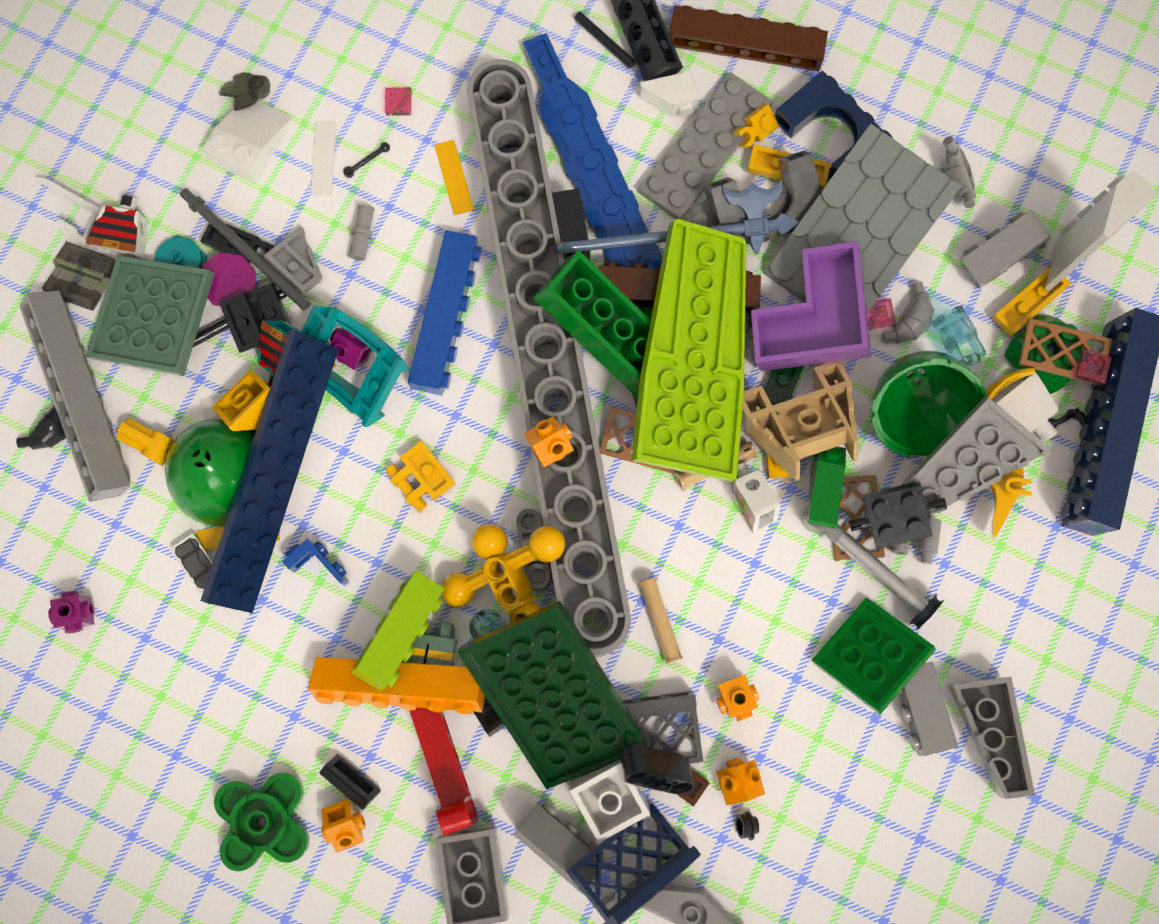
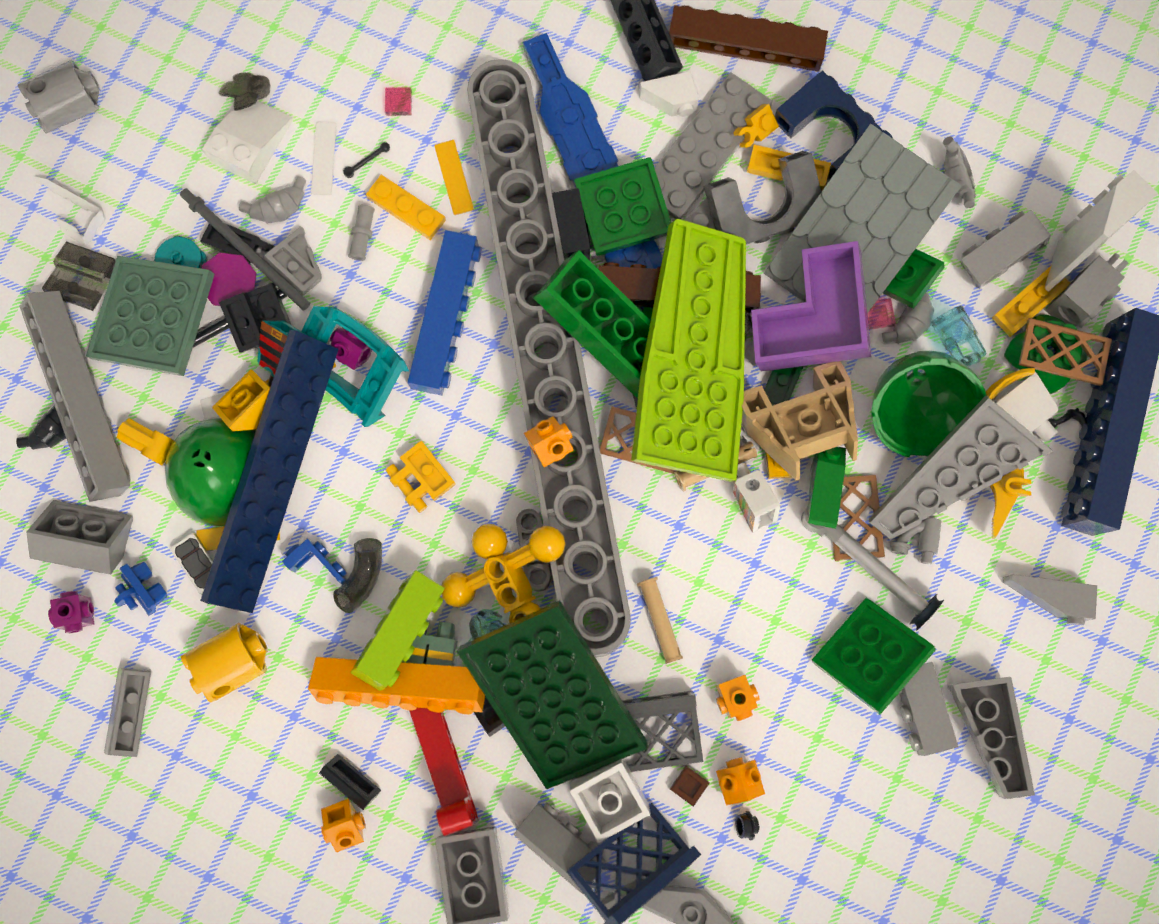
(60, 95): none -> light grey cylinder
(79, 537): none -> light grey slope
(119, 230): torso -> none
(127, 712): none -> light grey slope
(133, 578): none -> blue hips
(226, 661): none -> yellow cylinder
(248, 840): green plant -> none
(276, 205): none -> light grey piece
(362, 577): none -> clear smoke cylinder
(405, 207): none -> yellow plate
(605, 40): black bar -> none
(623, 206): none -> green plate
(656, 769): black beam -> none
(751, 200): sand blue piece -> none
(897, 515): black plate -> none
(914, 278): none -> green plate
(1060, 598): none -> light grey slope
(1088, 292): none -> light grey brick
(1092, 367): clear pink tile -> none

